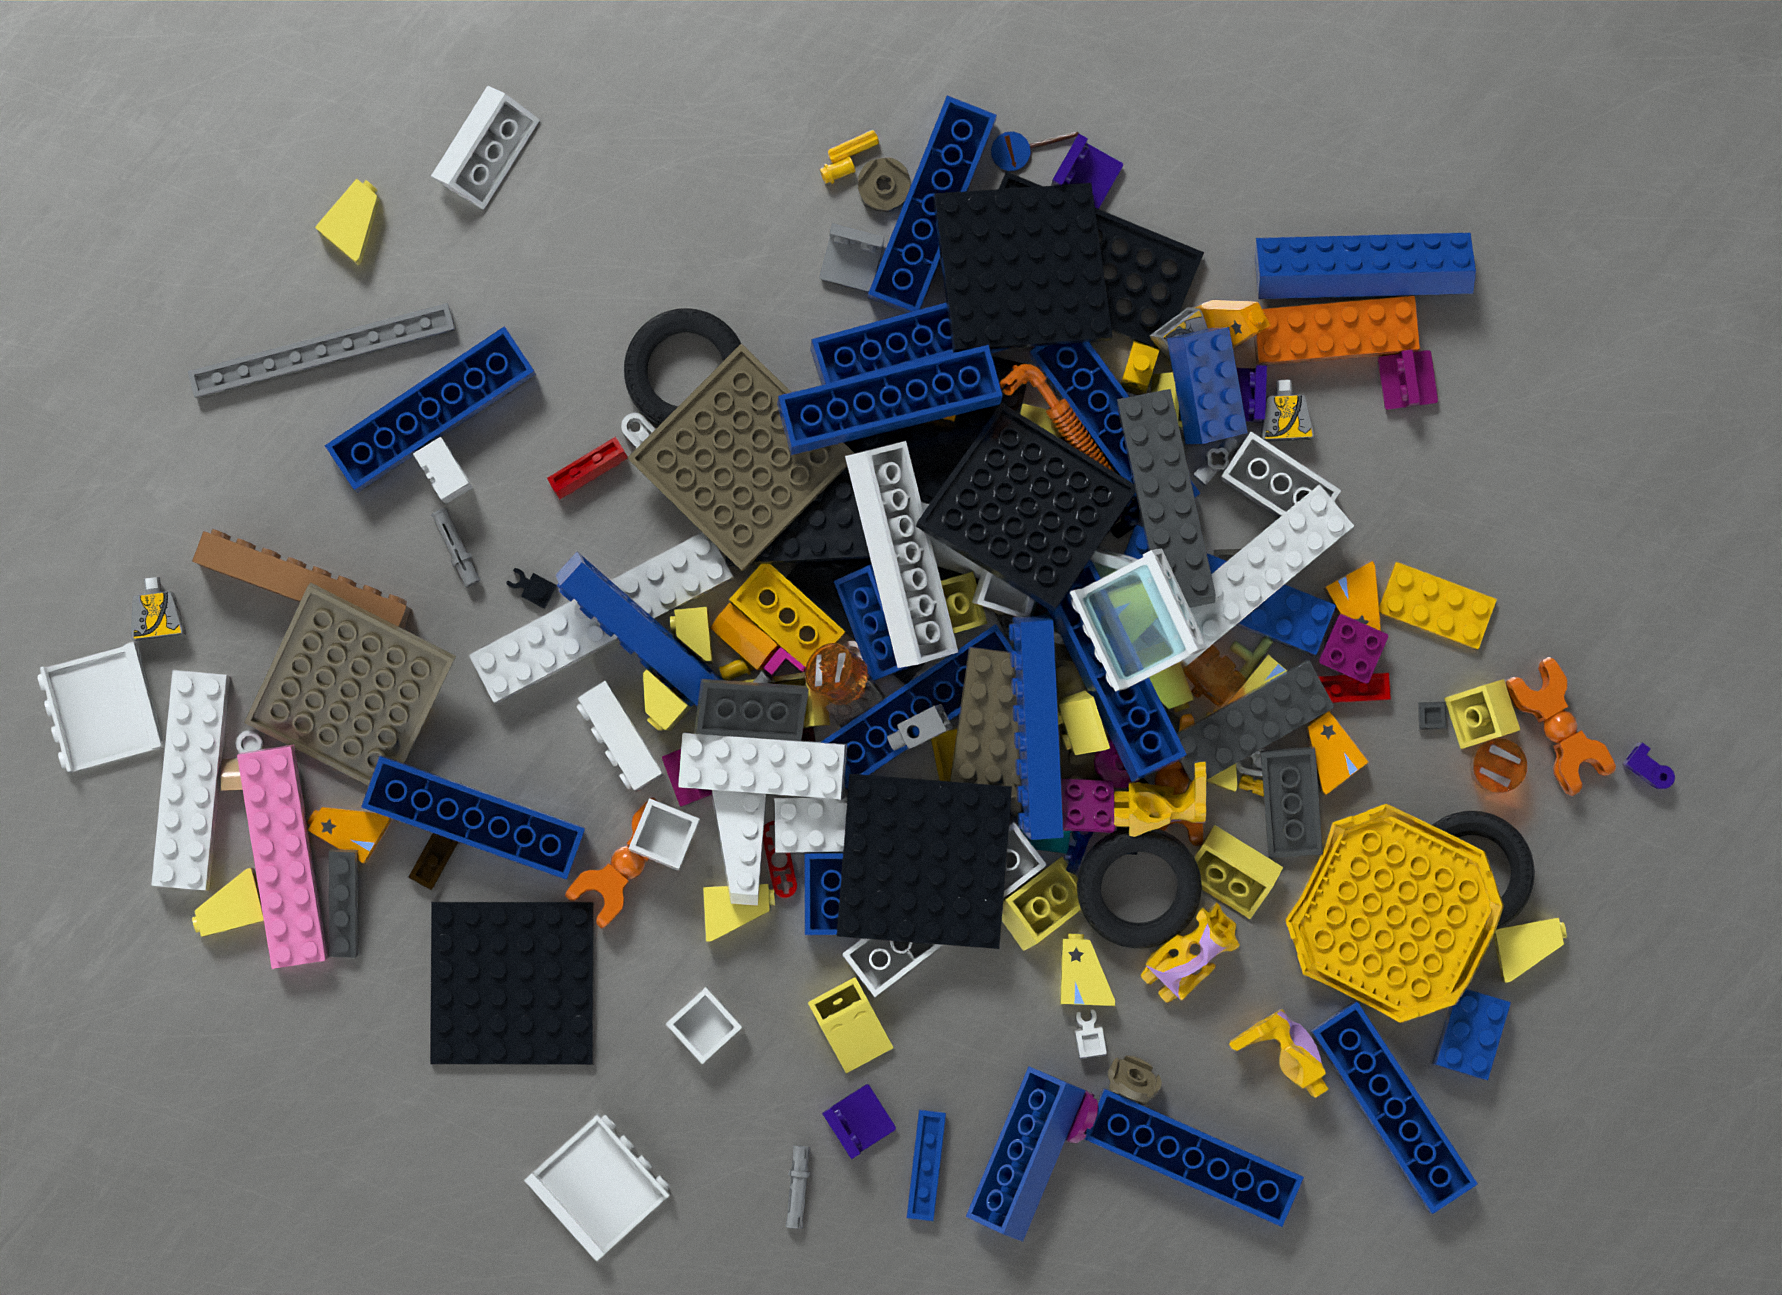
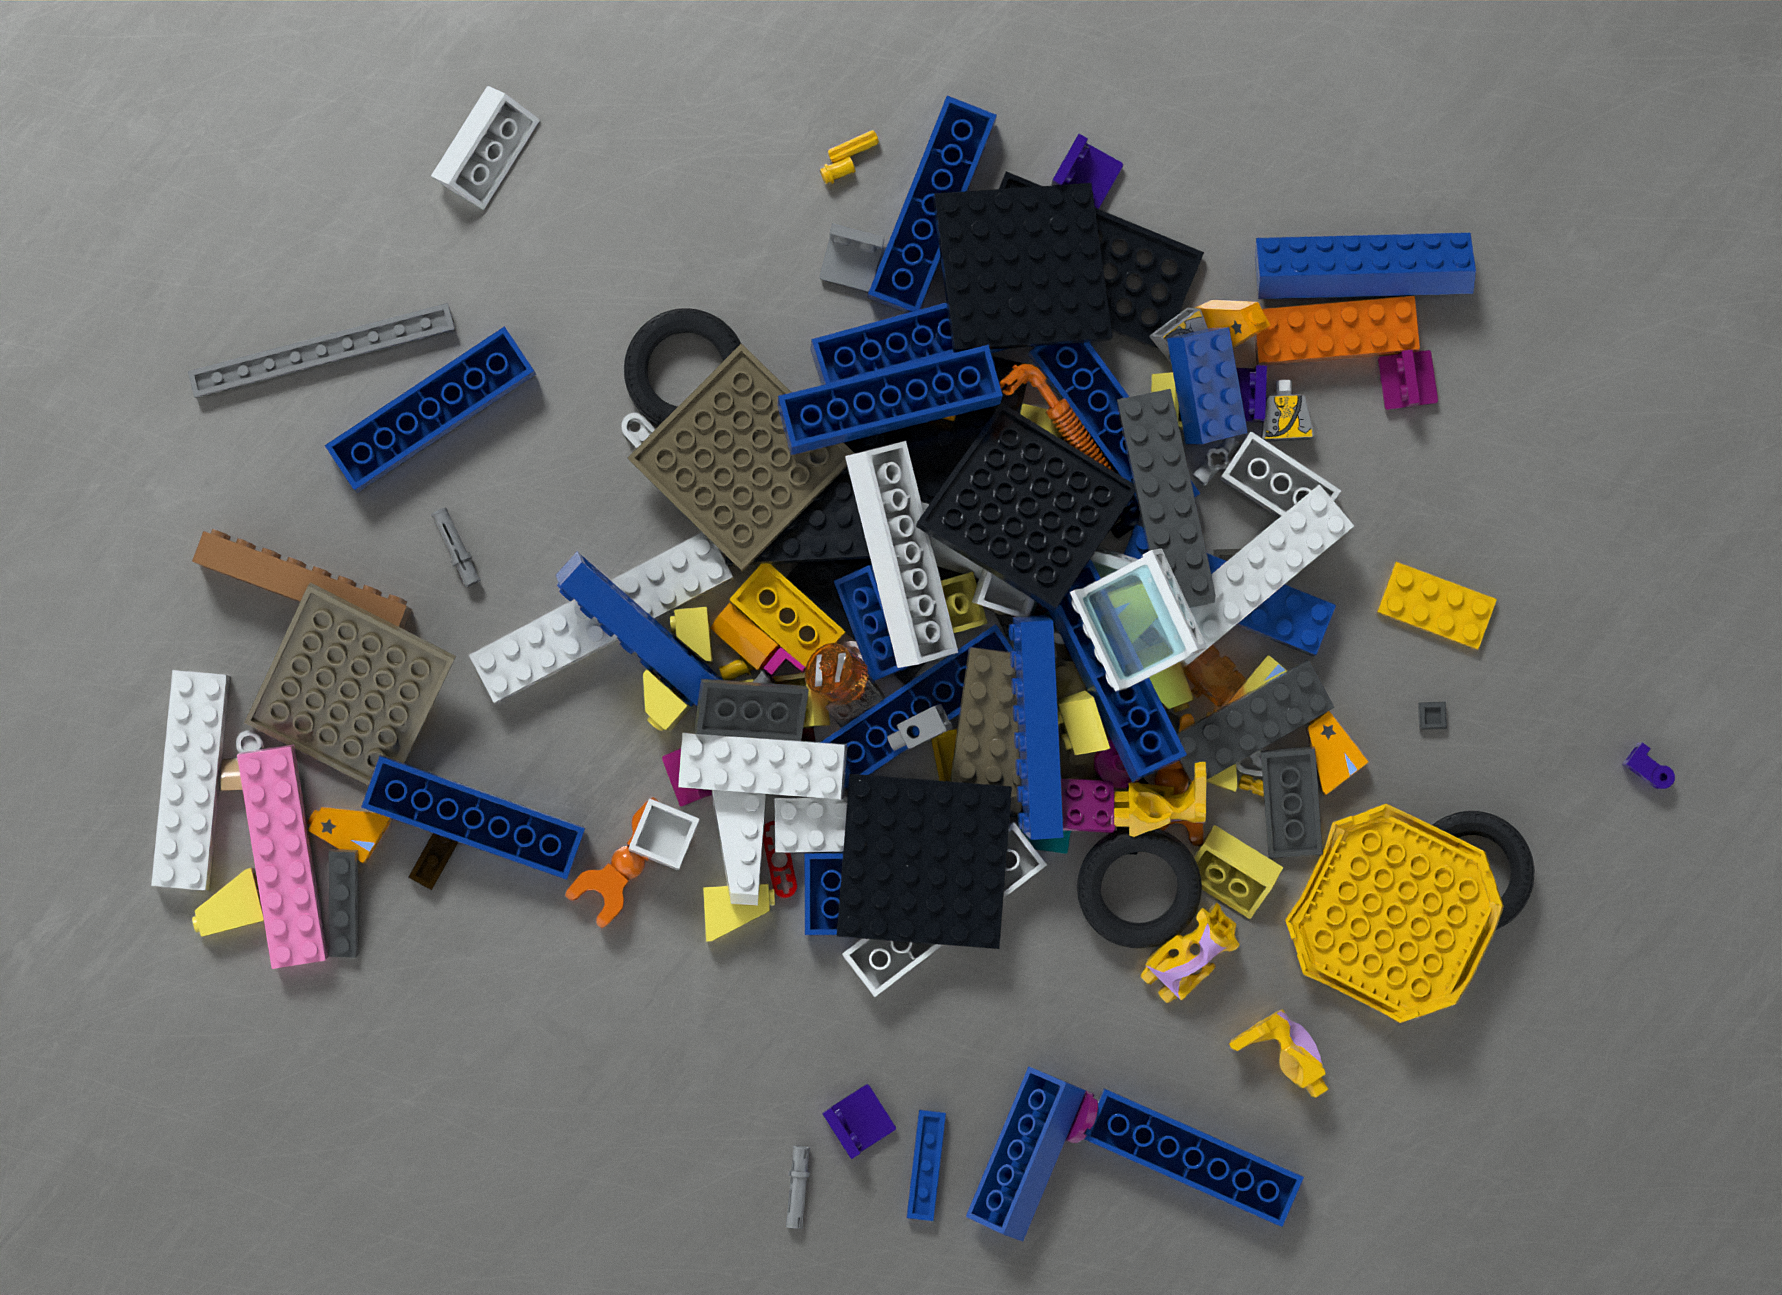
(101, 708): white panel -> none
(155, 613): torso -> none
(351, 220): light yellow slope -> none
(443, 470): white piece -> none
(512, 983): black plate -> none
(536, 589): black plate -> none
(587, 468): red plate -> none
(598, 1186): white panel -> none
(620, 735): white brick -> none
(704, 1025): white piece -> none
(850, 1024): light yellow slope -> none
(882, 169): dark tan plate -> none
(1012, 151): blue piece -> none
(1041, 904): light yellow slope -> none
(1075, 853): clear blue plate -> none
(1082, 974): light yellow slope -> none
(1090, 1039): white plate -> none
(1139, 368): yellow torso -> none
(1140, 1089): dark tan plate -> none
(1251, 659): yellowish green piece -> none
(1347, 689): red plate -> none
(1353, 648): magenta bracket -> none
(1357, 596): light orange slope -> none
(1393, 1107): blue brick -> none
(1472, 1034): blue brick -> none
(1482, 714): light yellow slope -> none
(1498, 766): clear orange piece -> none
(1526, 944): light yellow slope -> none
(1560, 726): orange piece -> none

